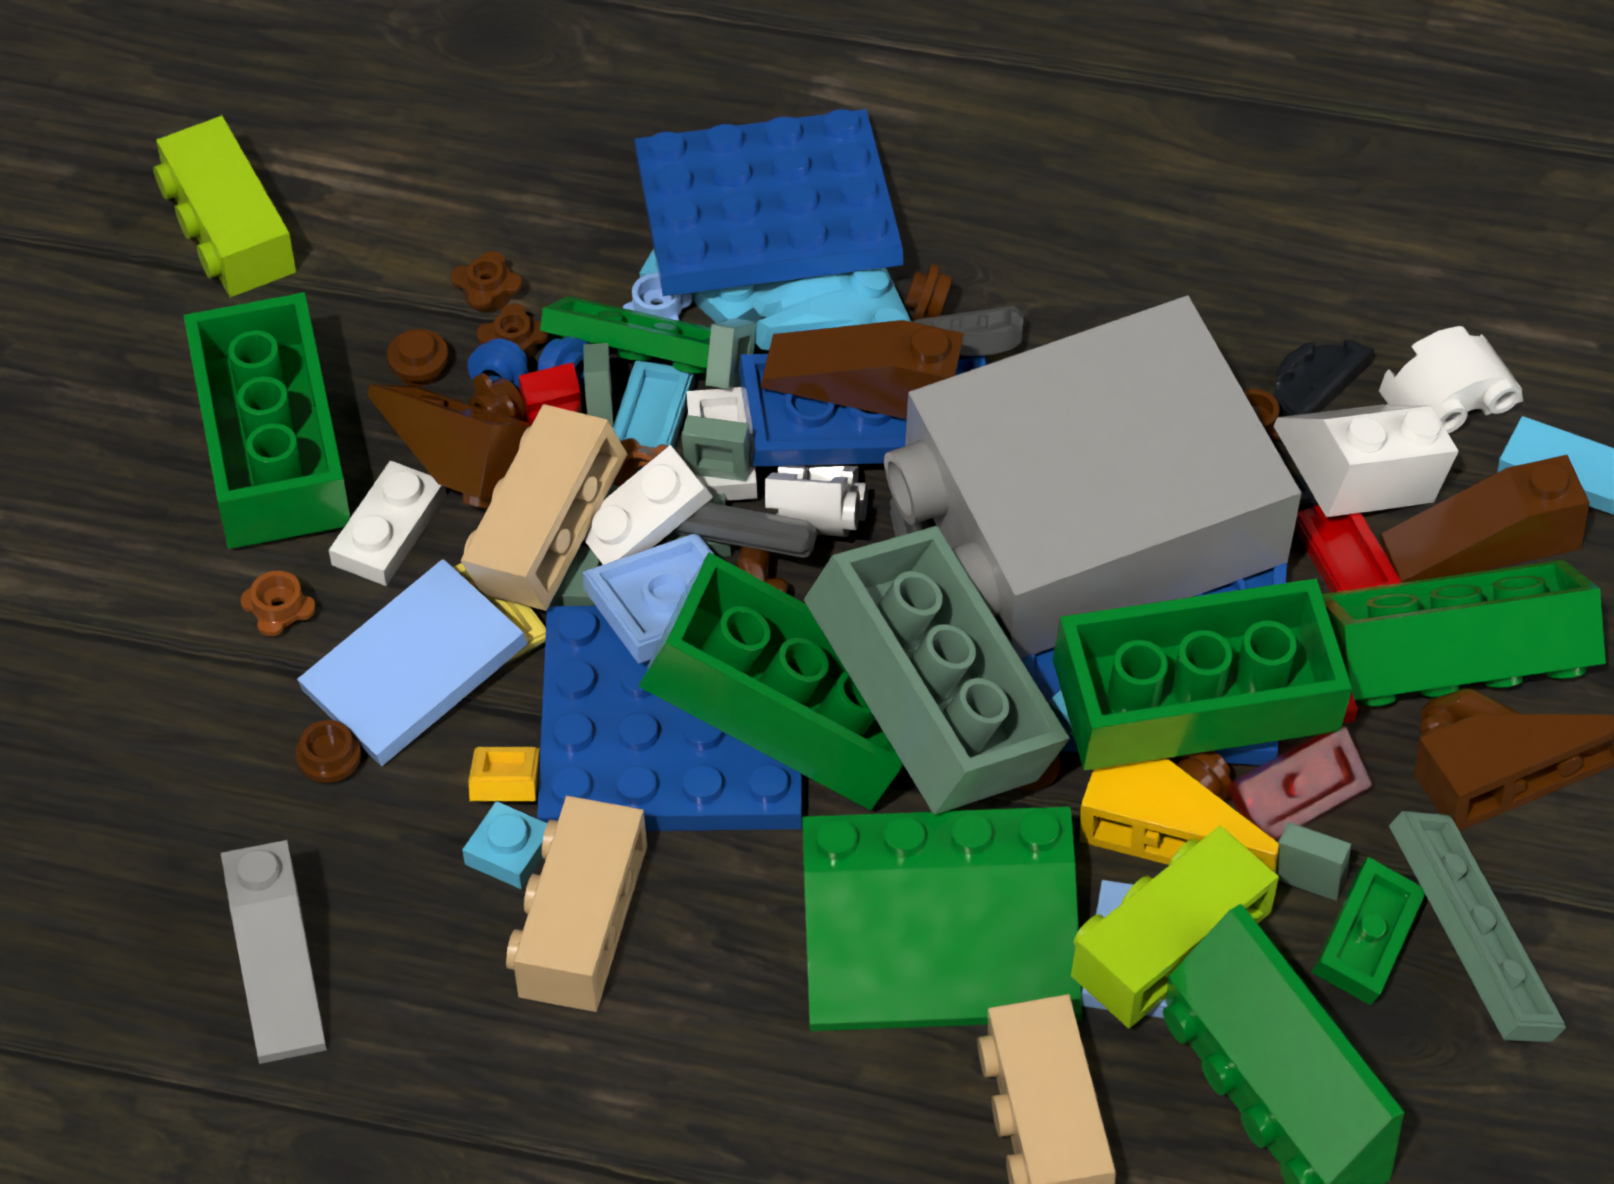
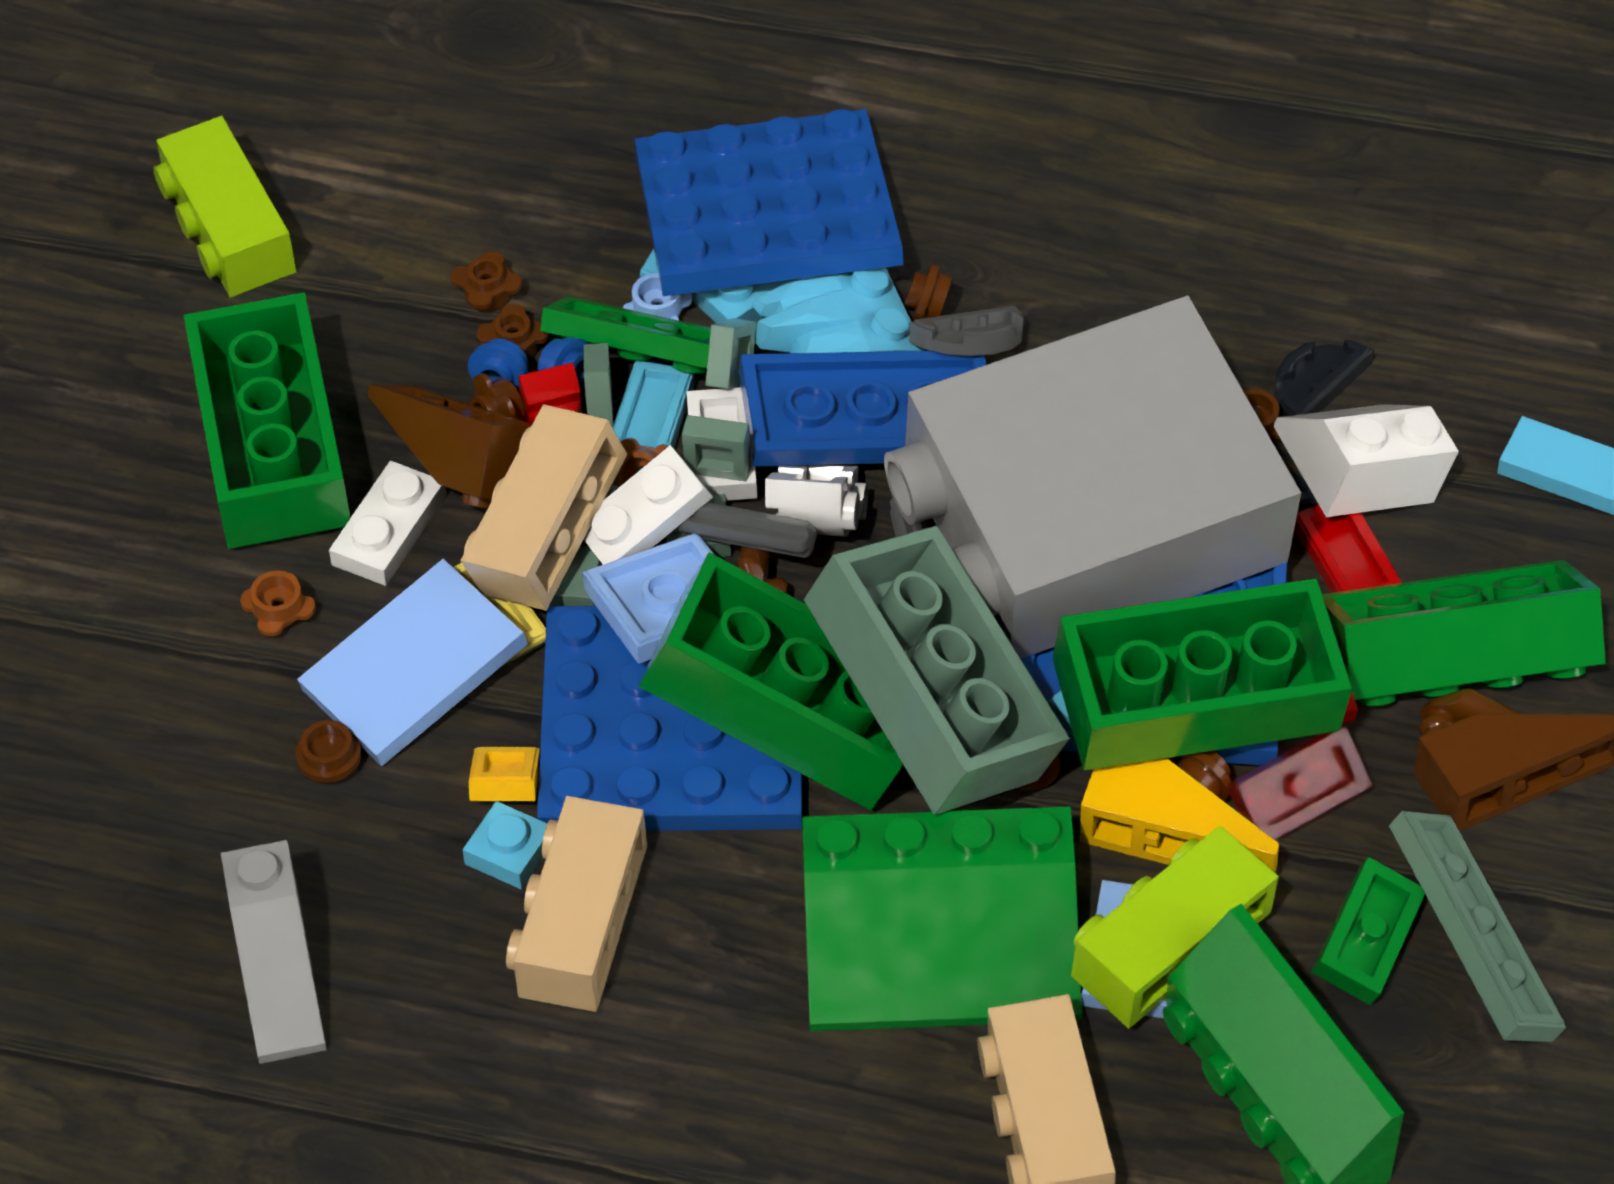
(417, 356): reddish brown plate -> none
(862, 363): reddish brown slope -> none
(1313, 861): sand green tile -> none
(1453, 376): white cylinder -> none
(1496, 523): reddish brown slope -> none

